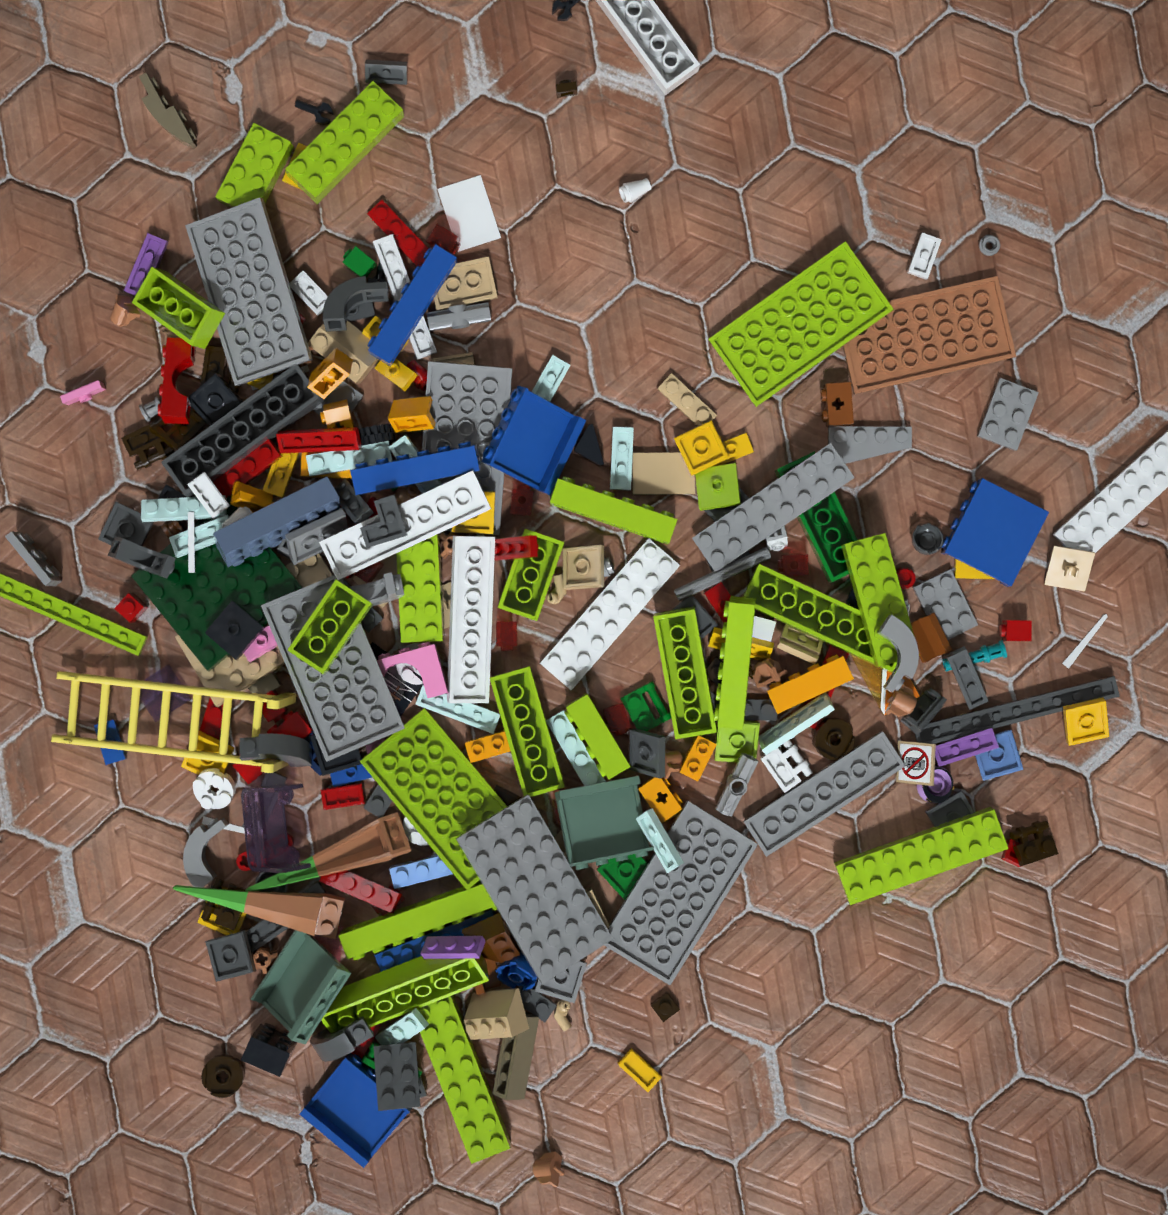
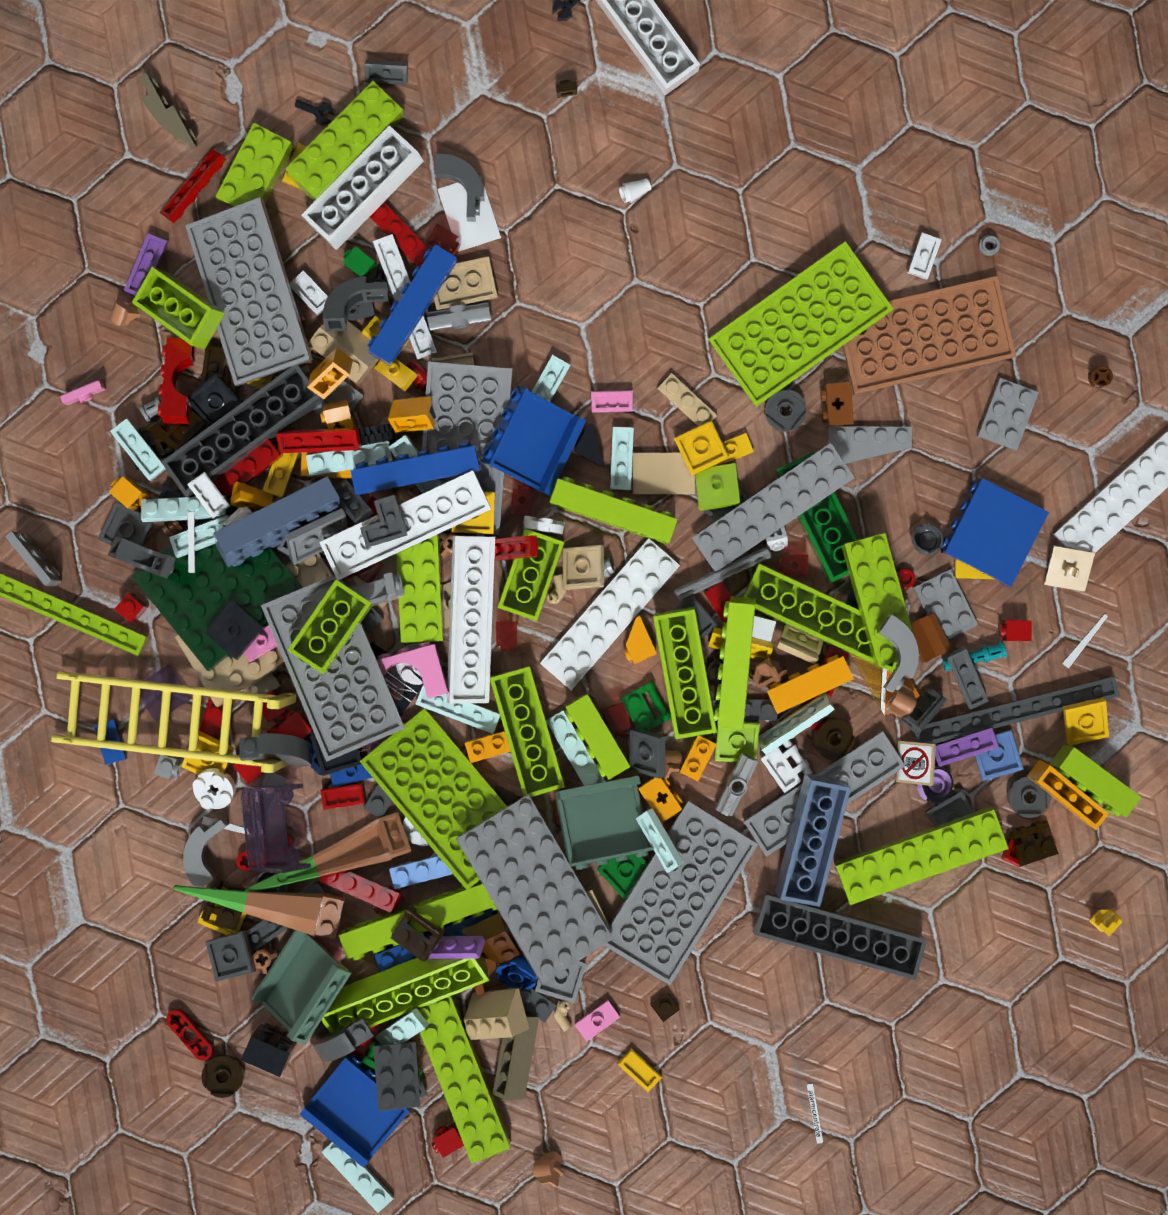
(128, 492): none -> light orange brick
(138, 449): none -> light aqua plate
(168, 766): none -> light grey brick
(191, 1025): none -> red beam
(192, 186): none -> red plate
(360, 1178): none -> light aqua plate
(362, 187): none -> white brick
(413, 939): none -> dark brown plate
(447, 1140): none -> red brick
(456, 169): none -> dark grey arch
(544, 525): none -> white plate
(597, 1020): none -> bright pink plate
(612, 401): none -> bright pink plate
(638, 643): none -> light orange slope
(797, 410): none -> dark grey plate
(812, 840): none -> sand blue brick
(814, 1113): none -> white sticker
(840, 936): none -> dark grey brick
(1019, 804): none -> dark grey plate
(1067, 794): none -> light orange brick
(1096, 781): none -> lime brick
(1104, 374): none -> reddish brown wheel
(1106, 921): none -> yellow piece

